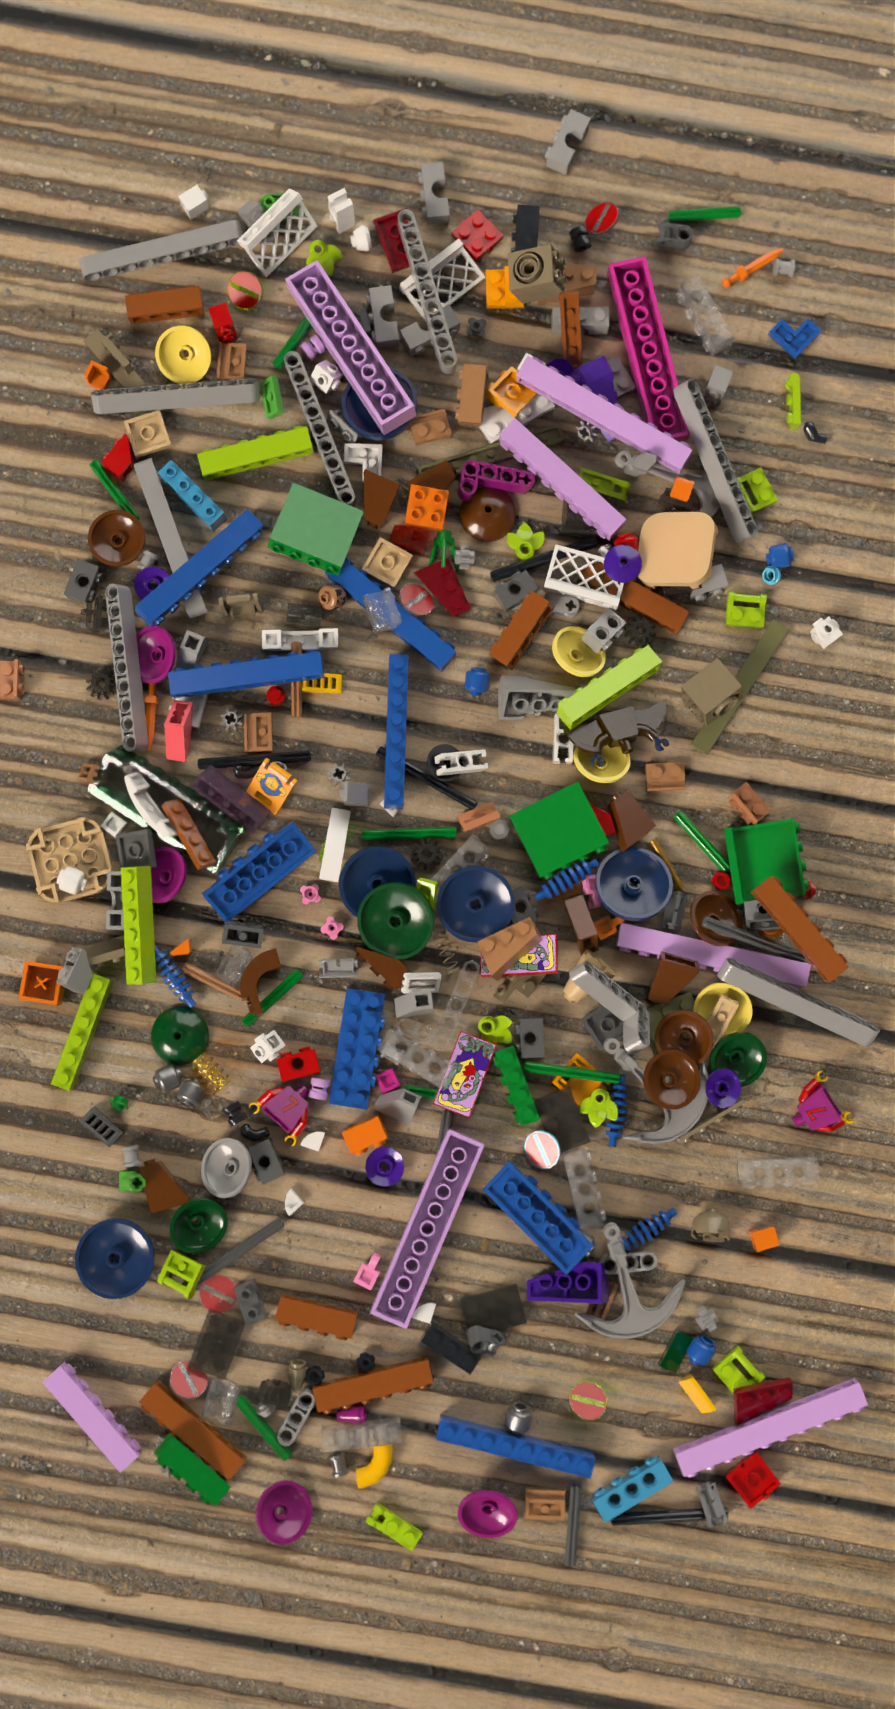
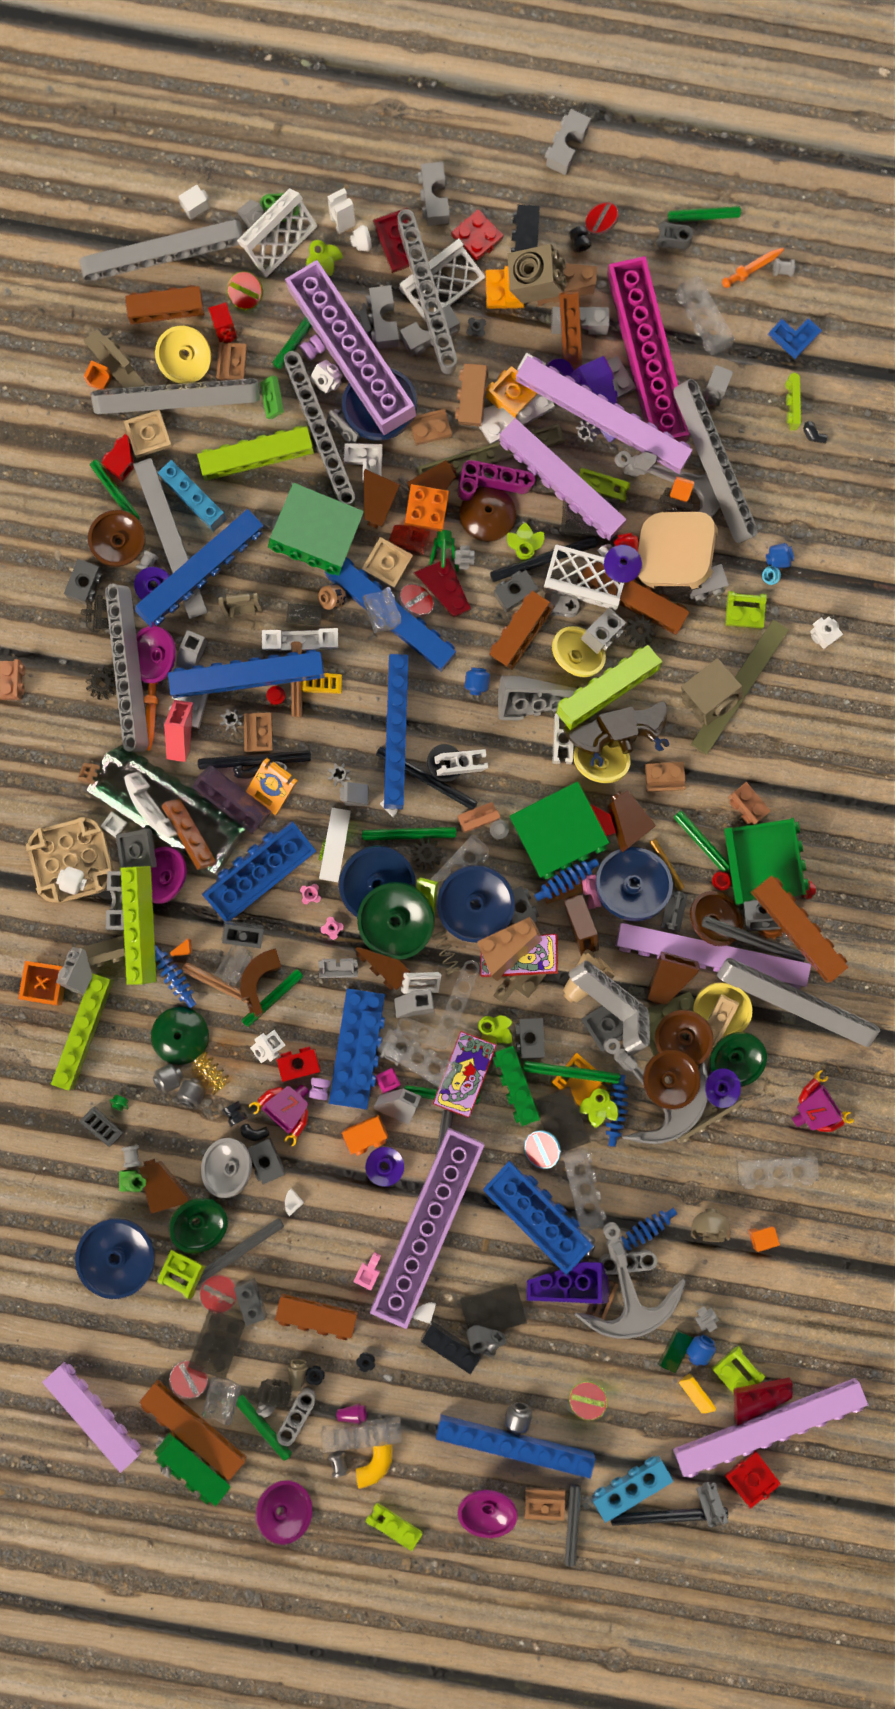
(313, 1140): white tile -> none
(372, 1384): dark orange brick -> none
(606, 926): orange plate -> none
(759, 488): lime plate -> none

